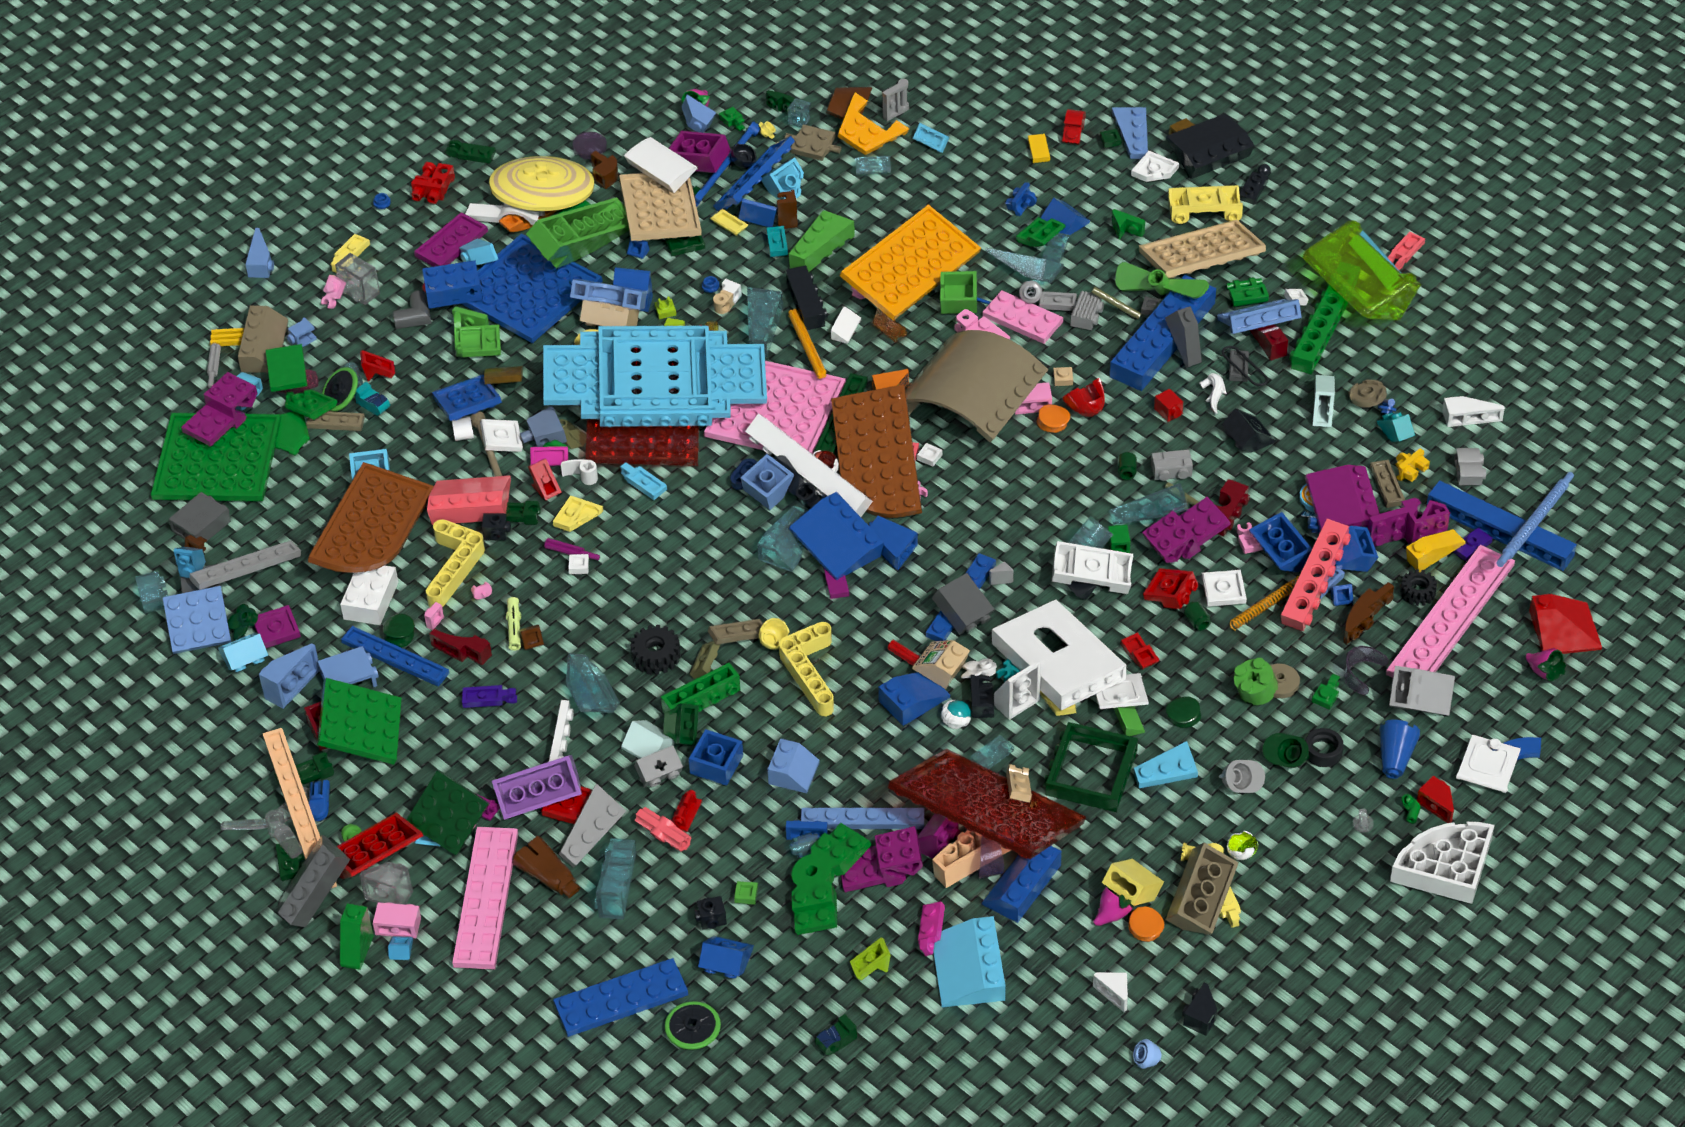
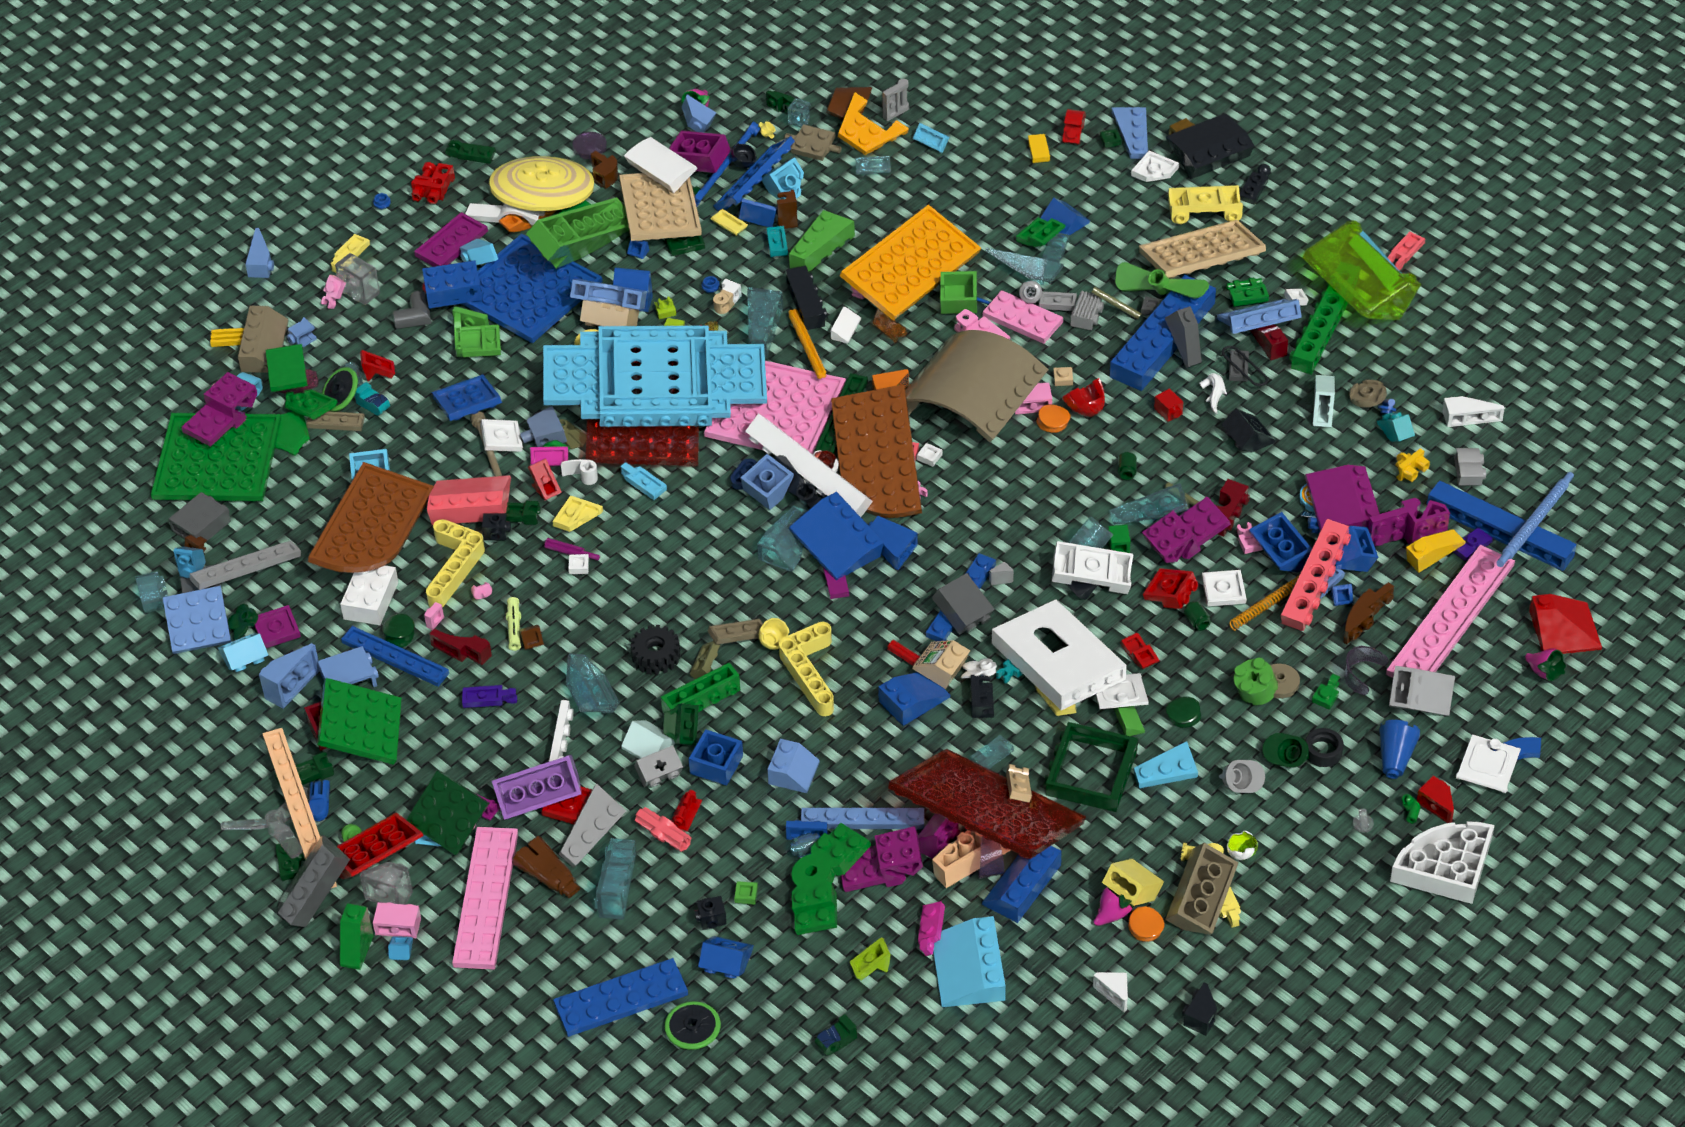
(213, 363): light grey axle -> none
(463, 428): white panel -> none
(503, 375): pearl gold slope -> none
(732, 117): green plate -> none
(956, 714): hair -> none
(1019, 691): white slope -> none
(1022, 199): blue hips -> none
(1125, 222): green slope -> none
(1146, 1054): light blue cone -> none
(1171, 465): light grey brick -> none
(1387, 483): dark tan tile -> none
(1419, 579): black tyre -> none

